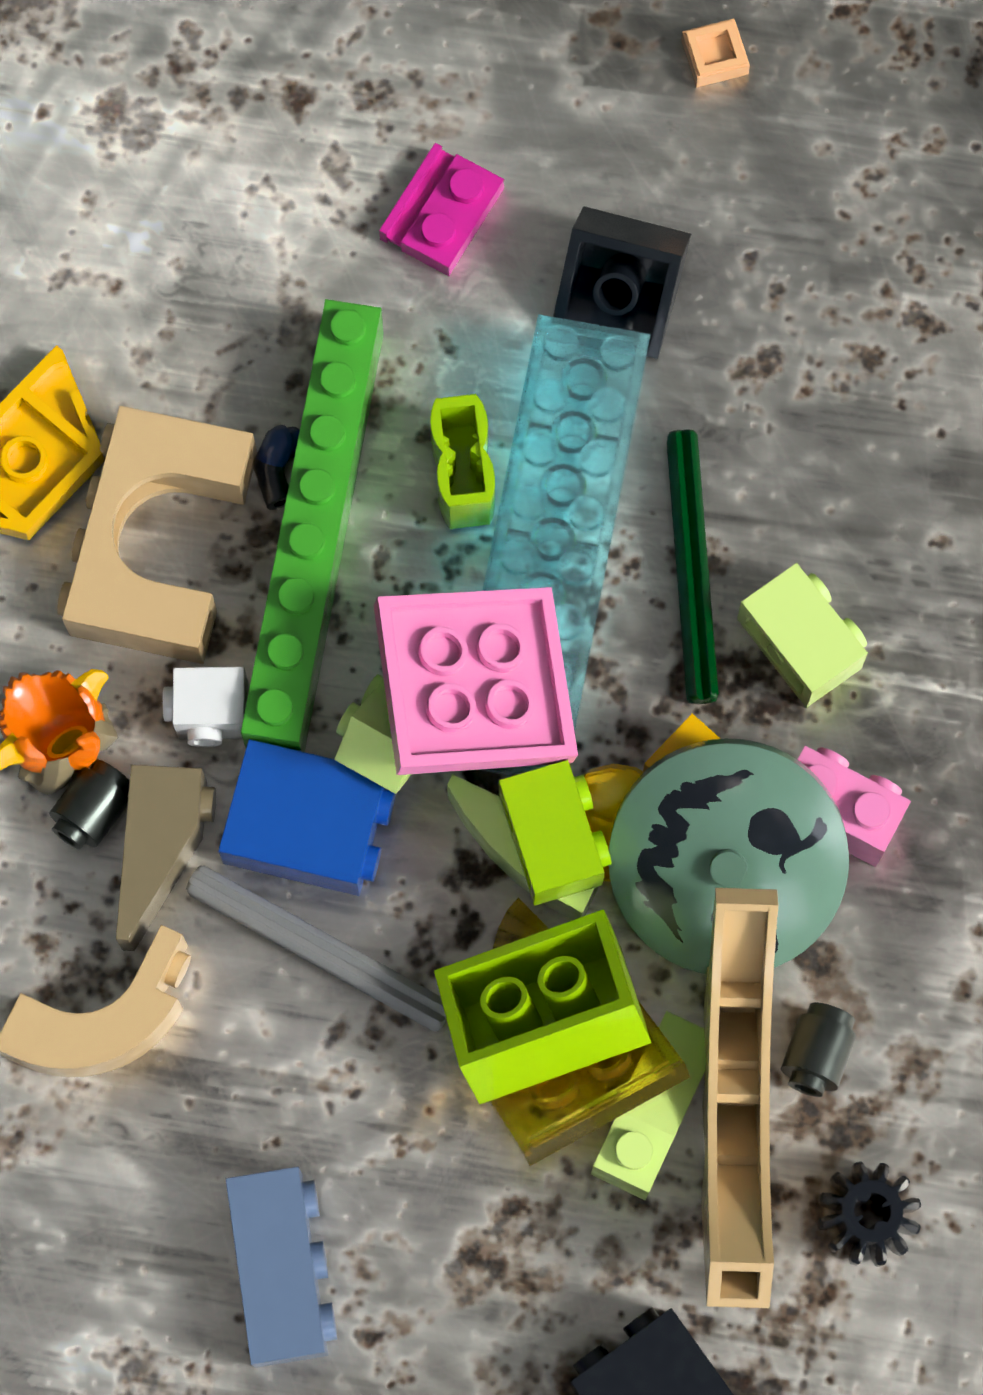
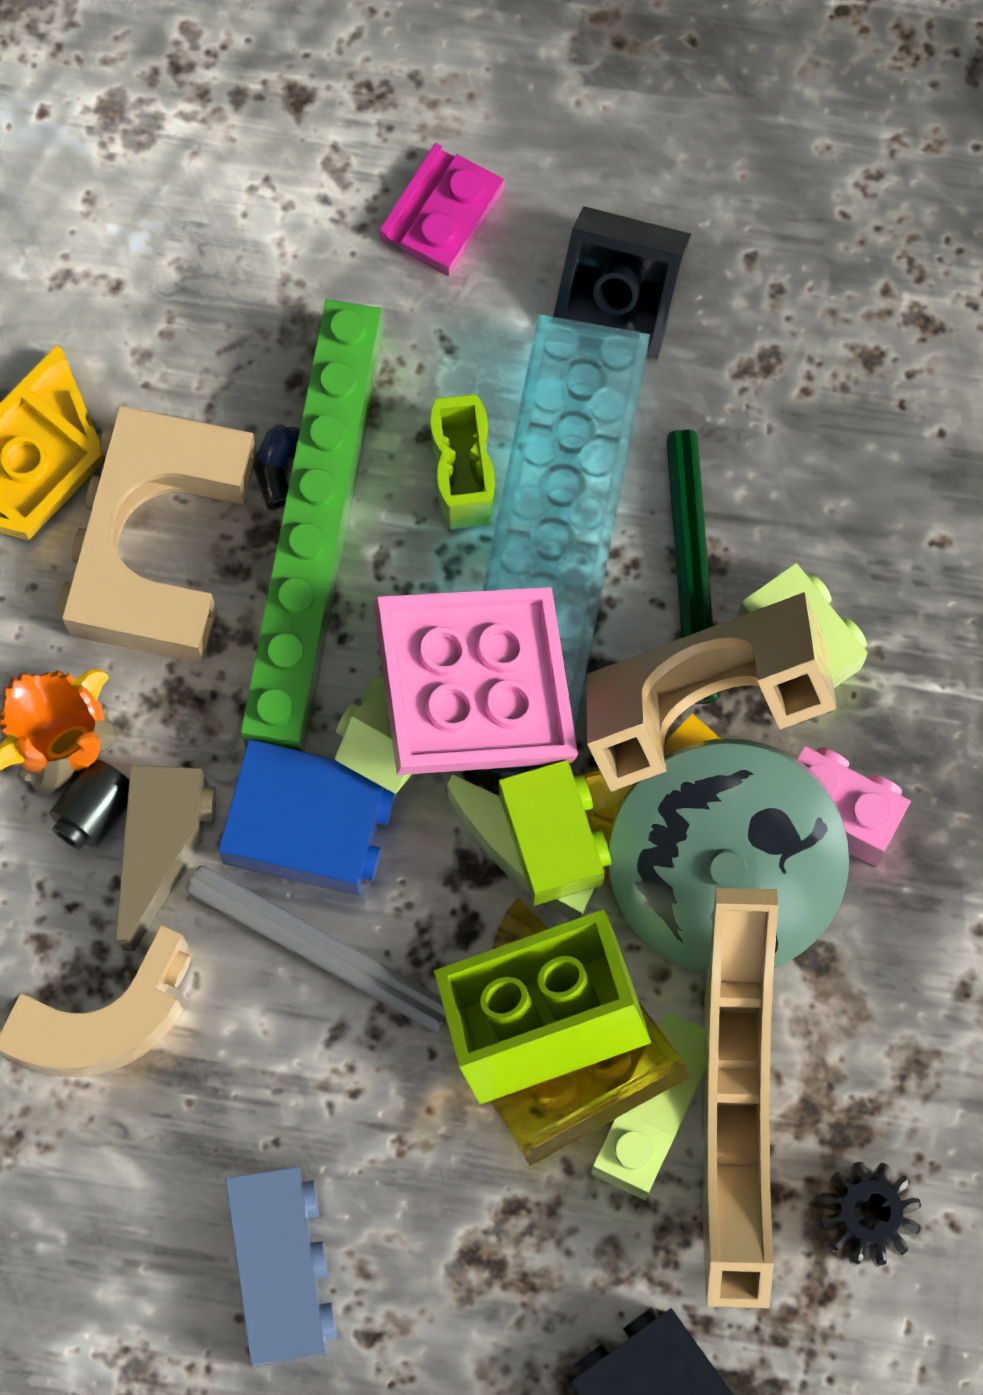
(206, 704): white brick -> none
(643, 695): none -> tan arch
(715, 53): light nougat tile -> none
(819, 1049): pearl dark grey brick -> none

